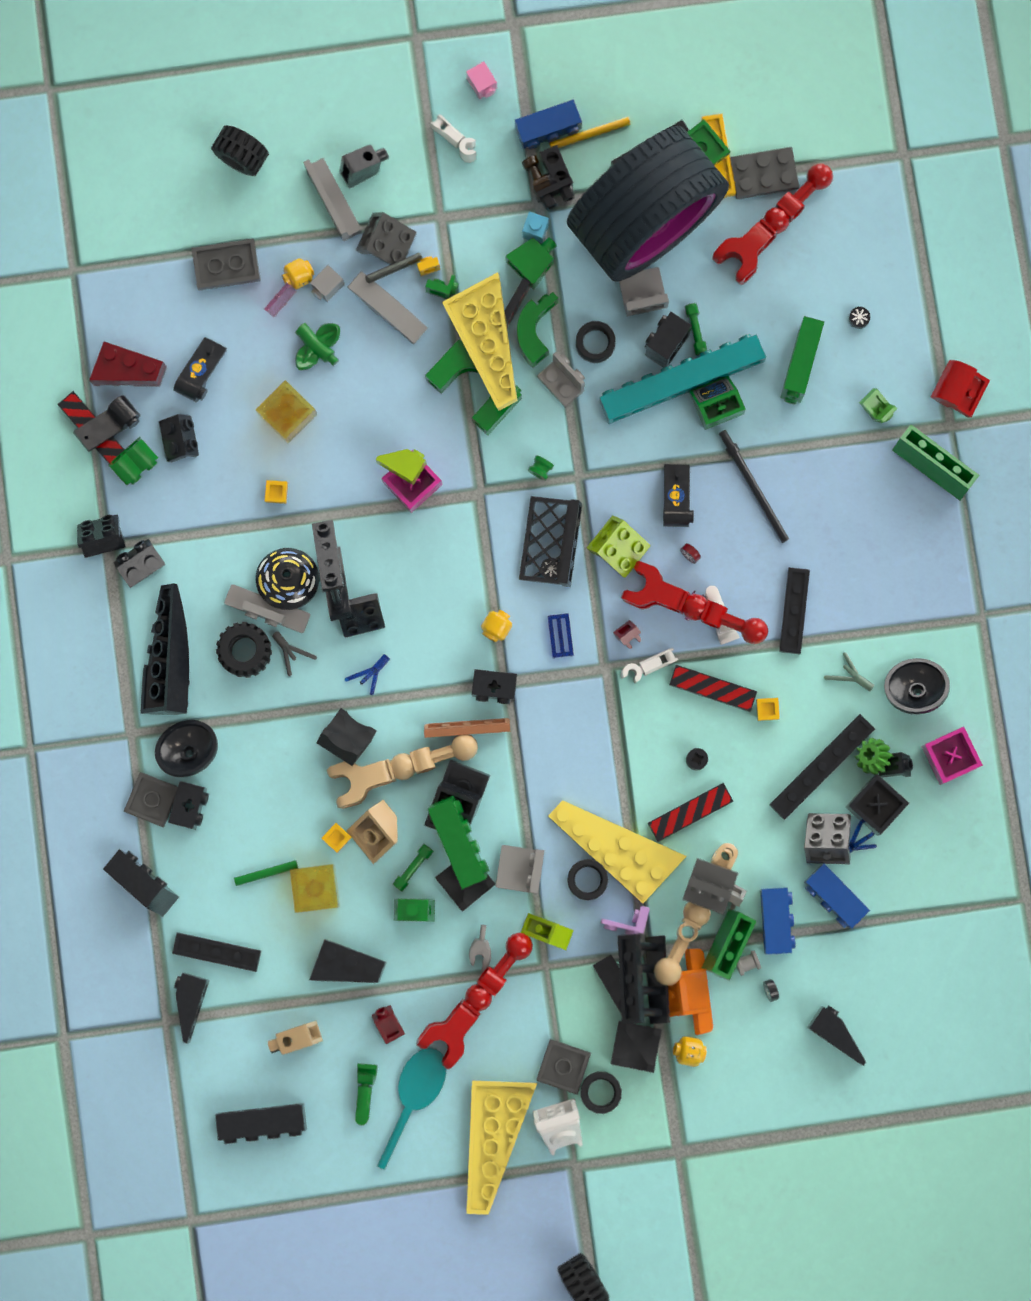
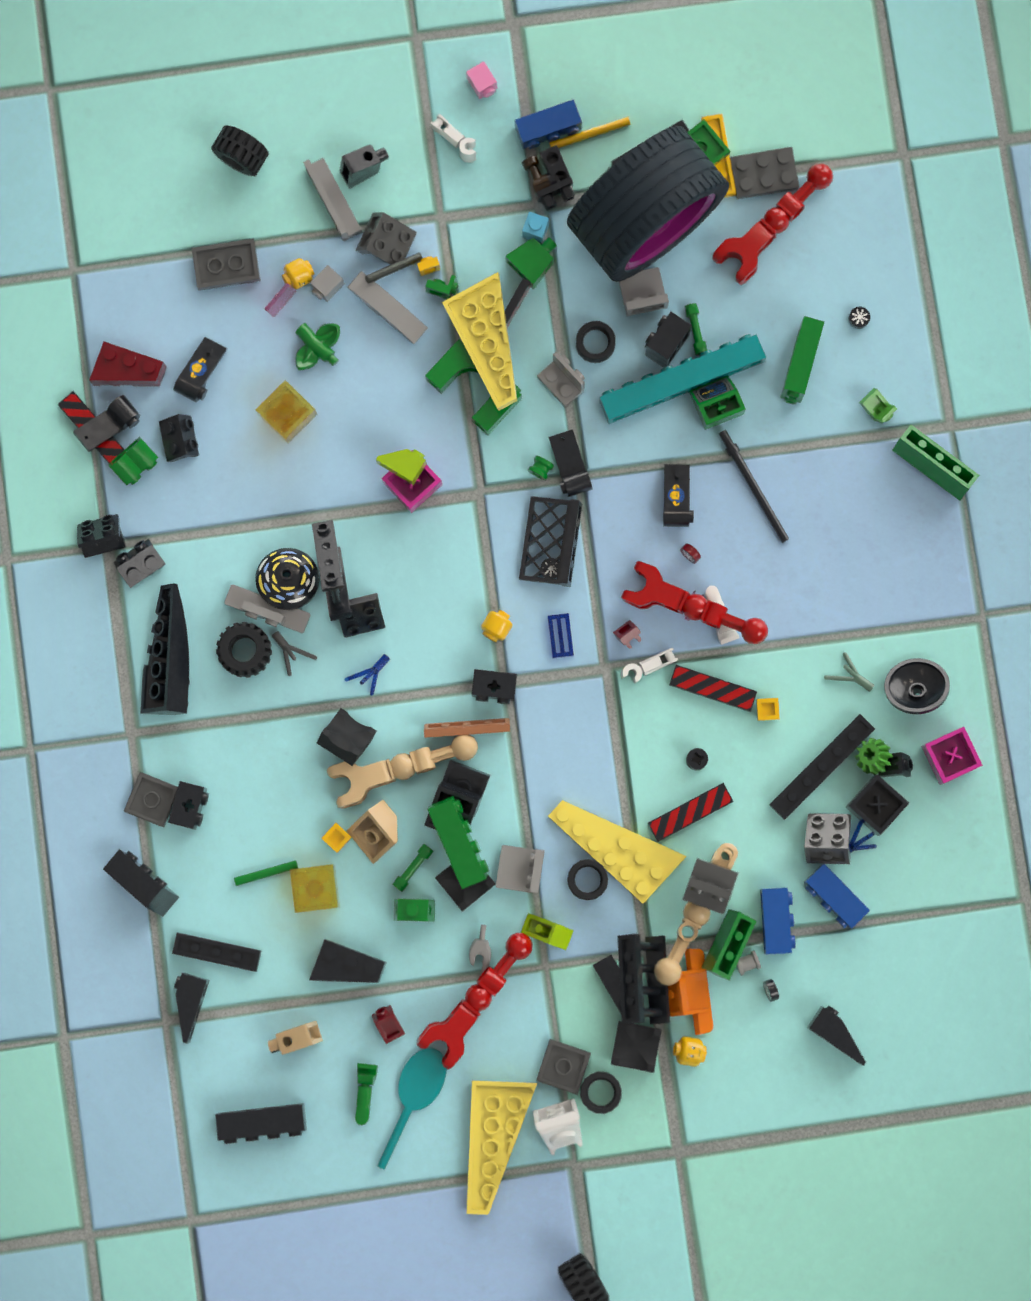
(180, 742): black dish -> none
(276, 492): yellow plate -> none
(529, 344): green arch -> none
(570, 464): none -> black door
(619, 545): lime bracket -> none
(639, 917): lavender bracket -> none
(737, 896): light grey tile -> none
(794, 610): black tile -> none
(960, 387): red brick -> none

